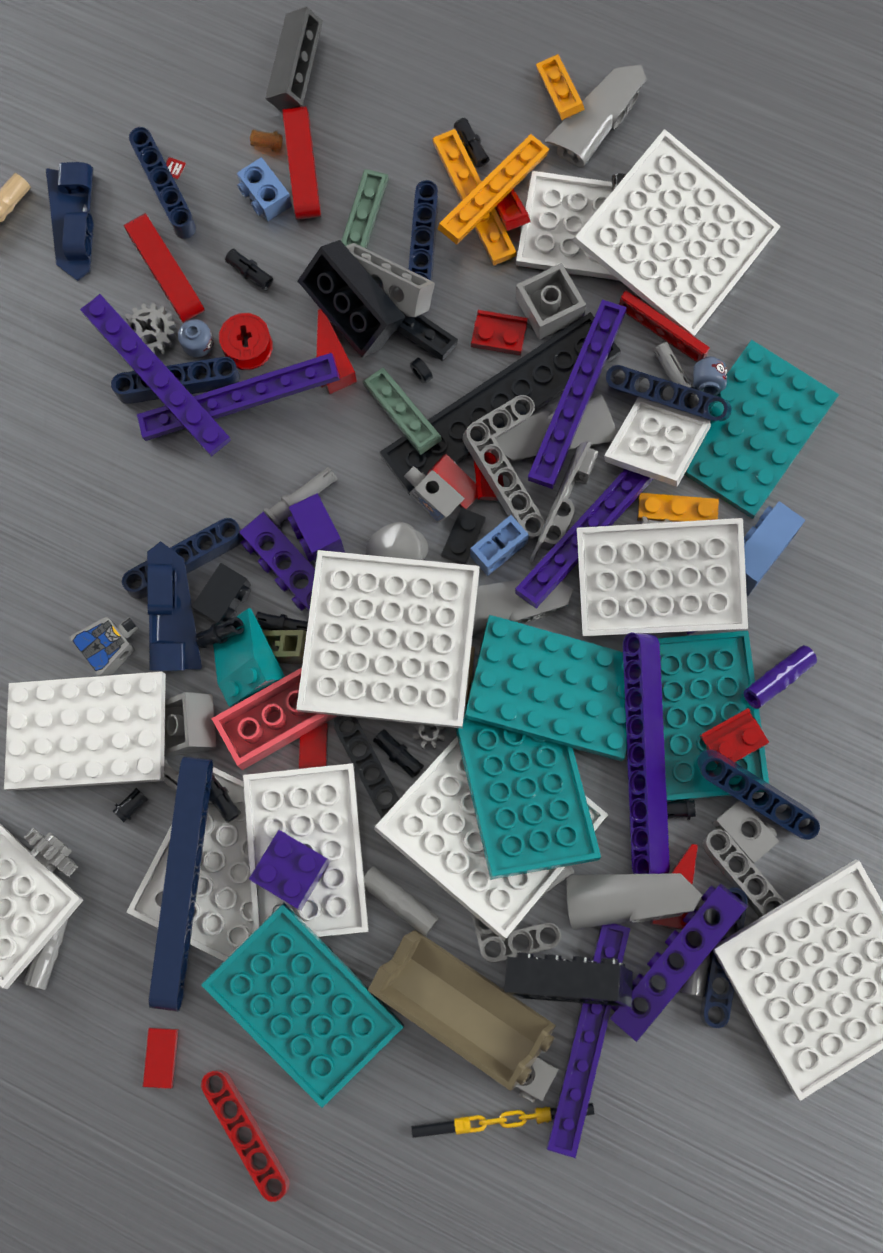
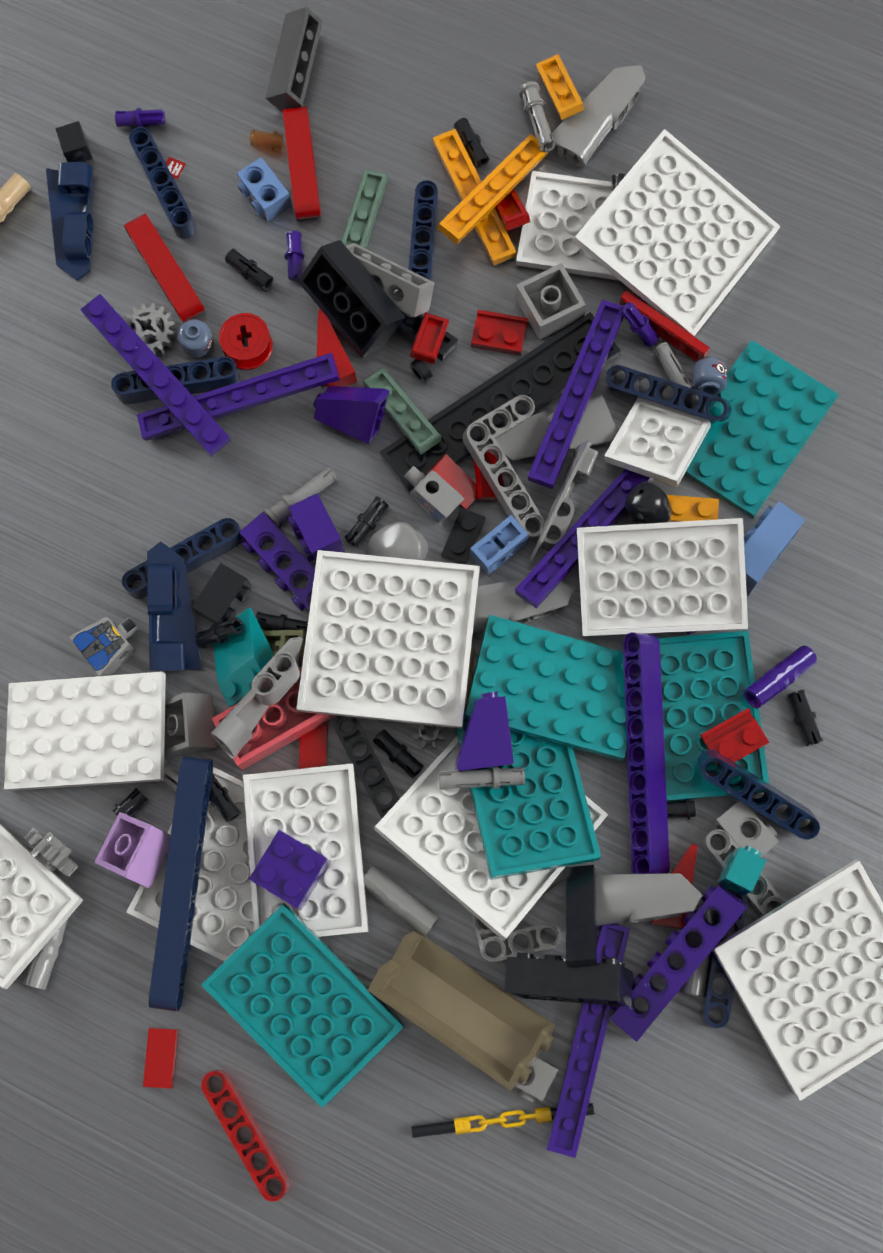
(74, 142): none -> black brick
(134, 850): none -> lavender brick
(139, 117): none -> dark purple axle
(266, 690): none -> light grey panel
(294, 255): none -> dark purple axle
(352, 410): none -> dark purple slope
(366, 521): none -> black pin
(429, 338): none -> red tile
(482, 778): none -> light grey pin
(486, 735): none -> dark purple slope
(535, 108): none -> light grey pin
(581, 916): none -> black tile
(639, 324): none -> dark purple axle
(648, 504): none -> black helmet
(742, 870): none -> teal brick
(805, 717): none -> black pin

